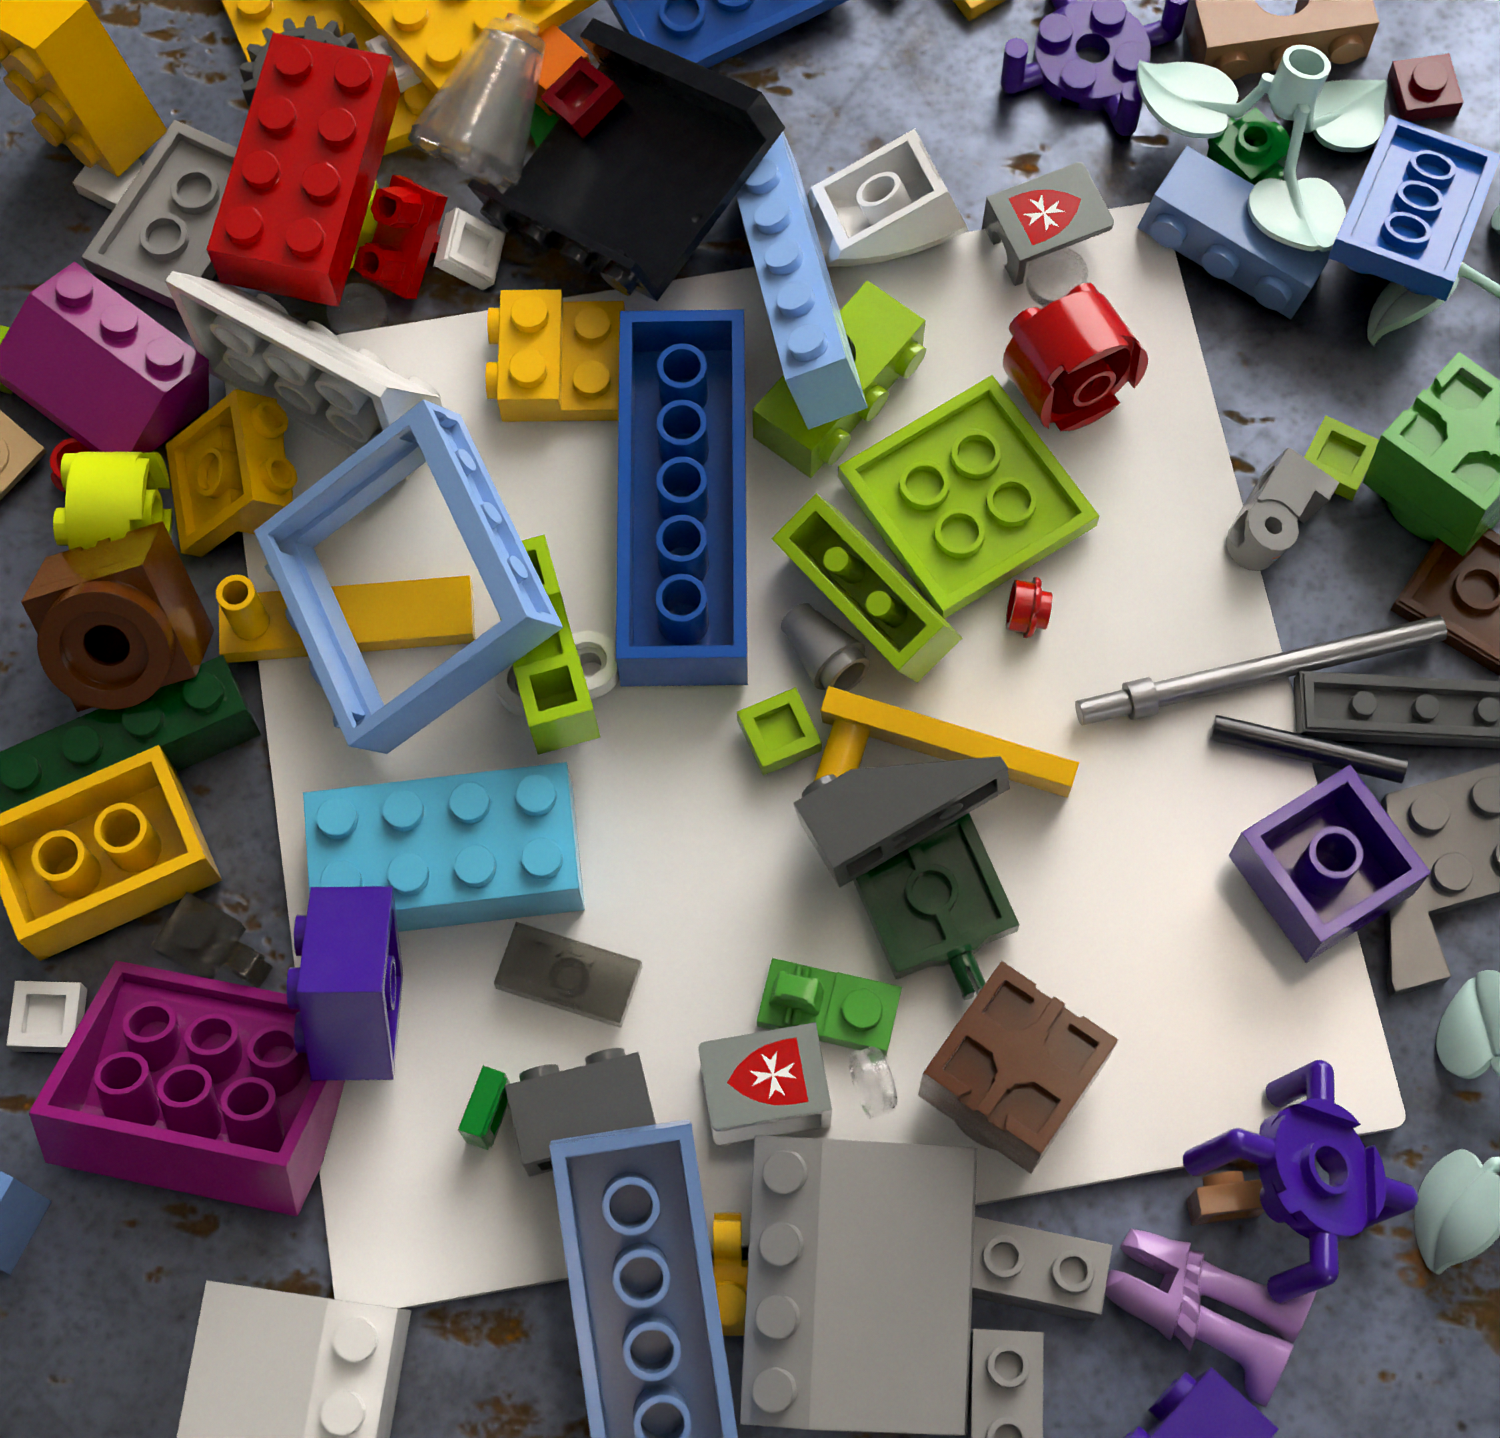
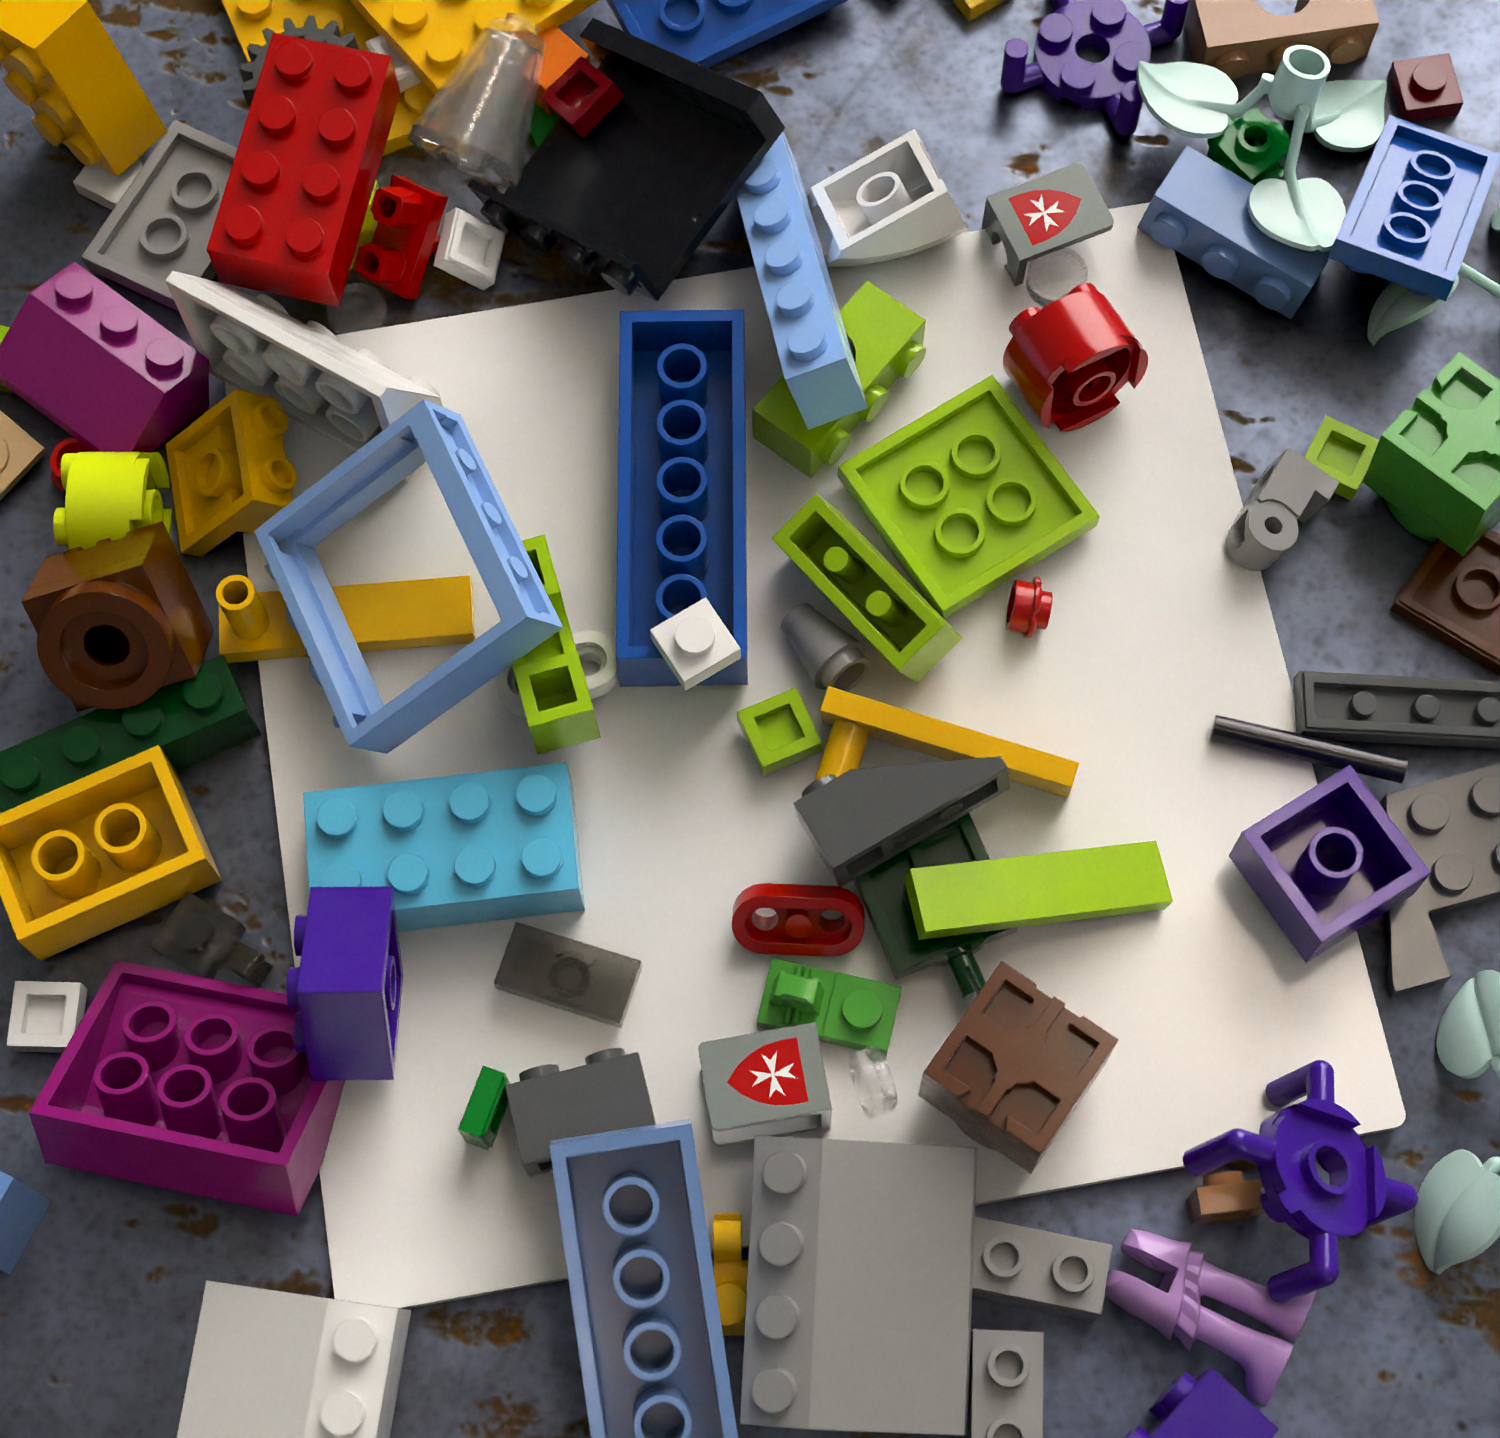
(554, 357): yellow plate -> none
(695, 643): none -> white plate
(798, 920): none -> red plate
(1037, 889): none -> lime tile
(1144, 697): flat silver bar -> none

